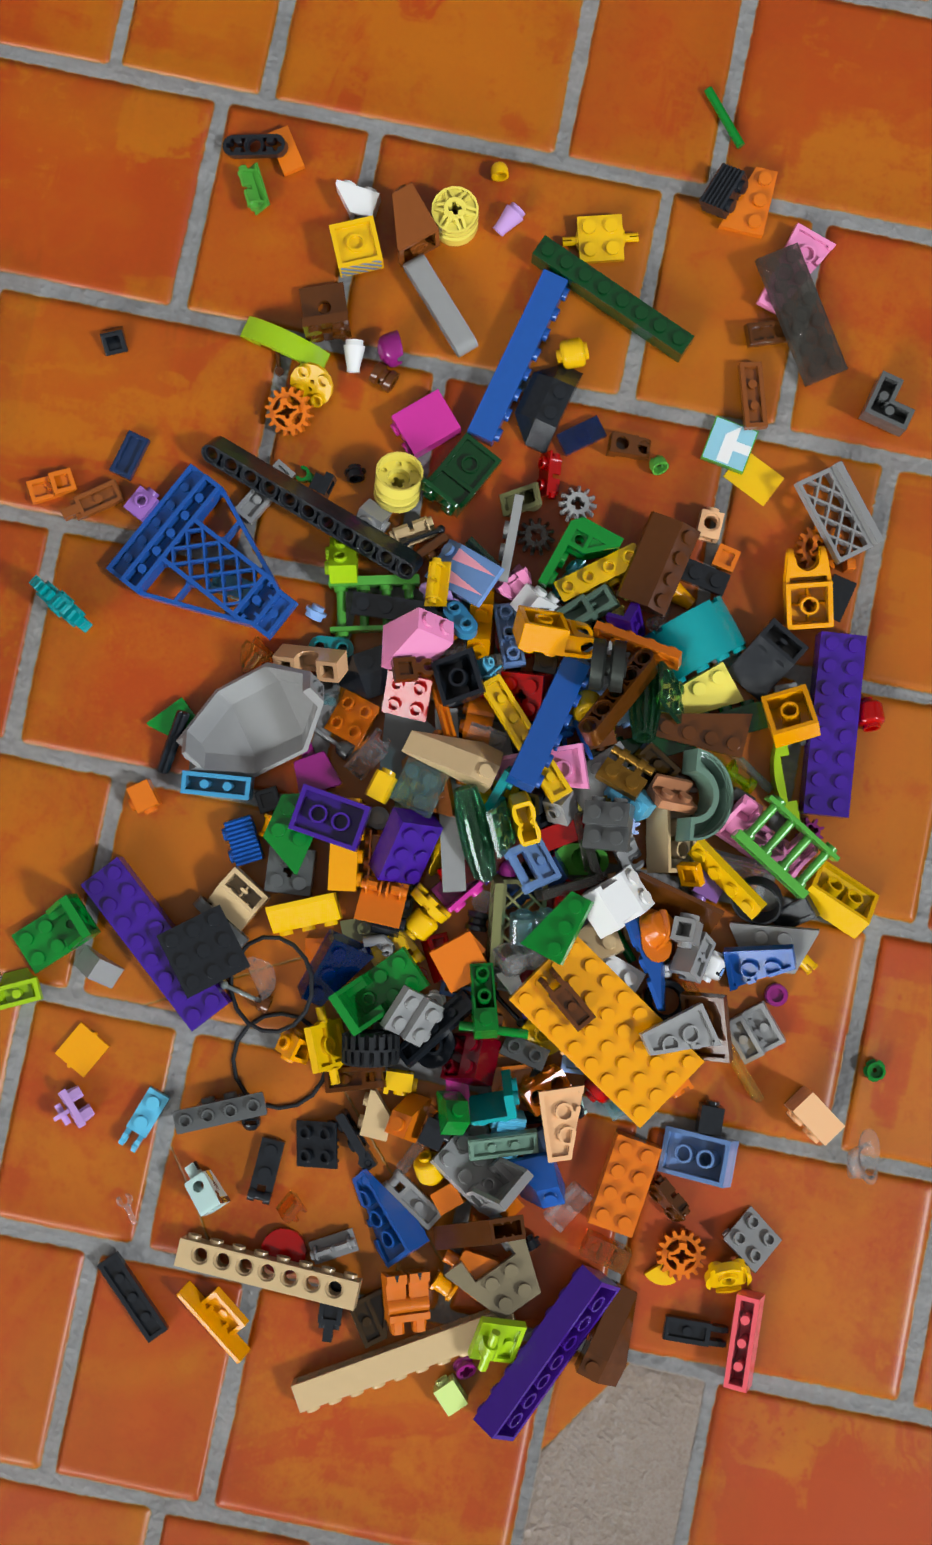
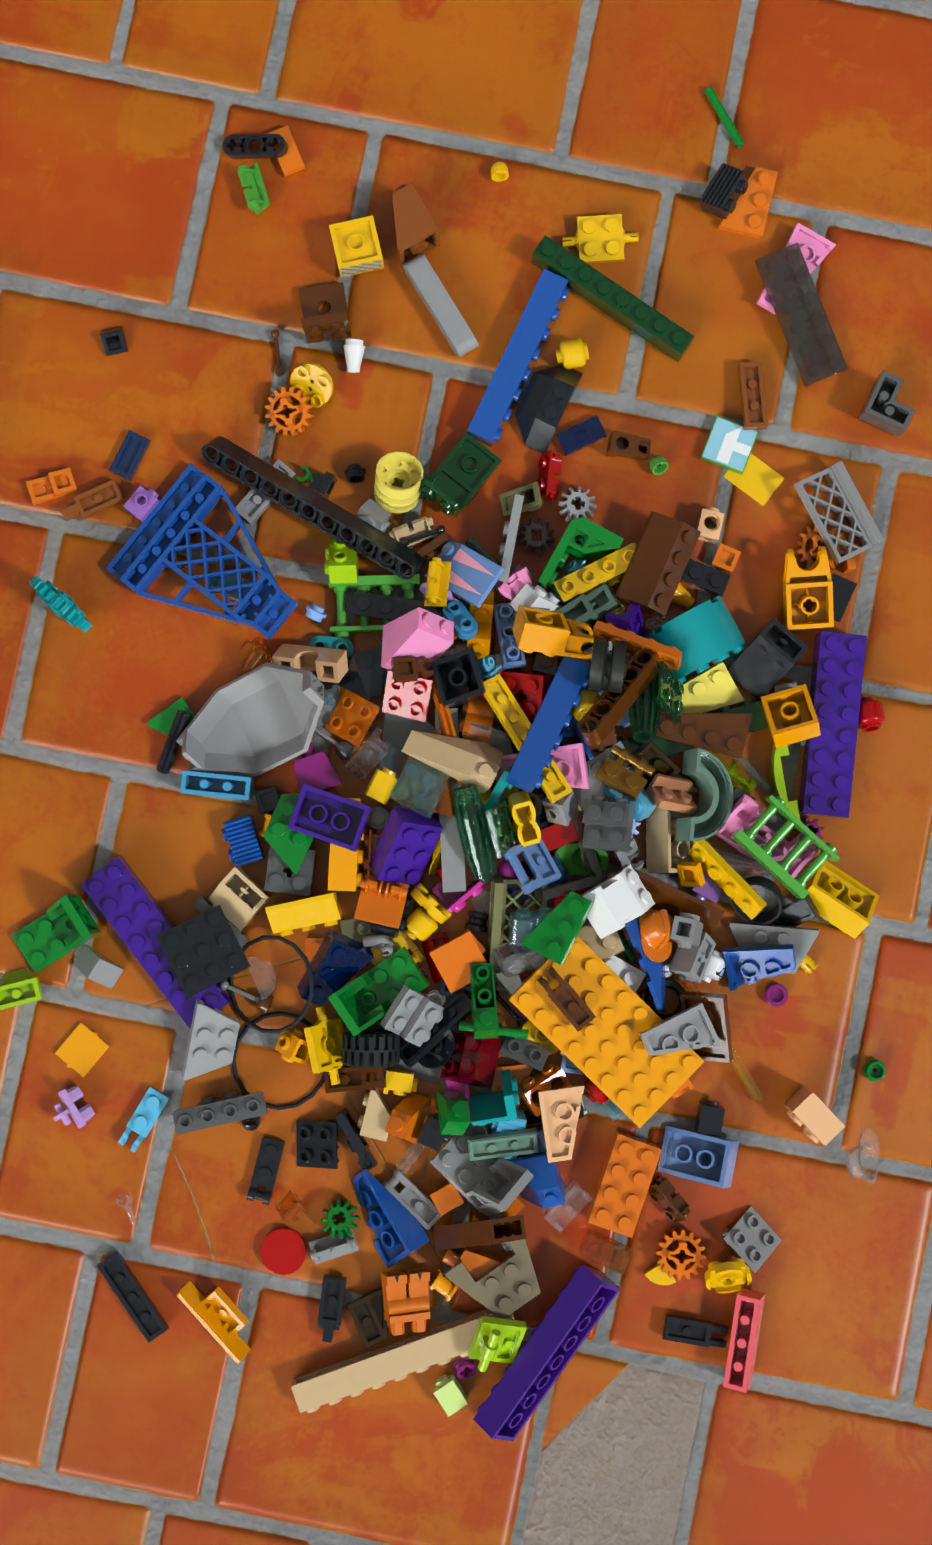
(144, 797): orange brick -> none
(188, 1258): tan brick -> none
(205, 1199): light aqua torso -> none
(210, 1041): none -> light grey wing
(283, 341): lime slope -> none
(344, 1227): none -> green gear
(357, 200): white slope -> none
(384, 377): reddish brown wheel -> none
(390, 349): magenta hair -> none
(425, 424): dark pink brick -> none
(425, 1171): yellow head -> none
(458, 228): light yellow wheel -> none
(509, 219): lavender cone -> none
(532, 1242): black plate -> none
(608, 1343): reddish brown wedge -> none
(755, 1032): light grey slope -> none
(764, 333): reddish brown plate -> none

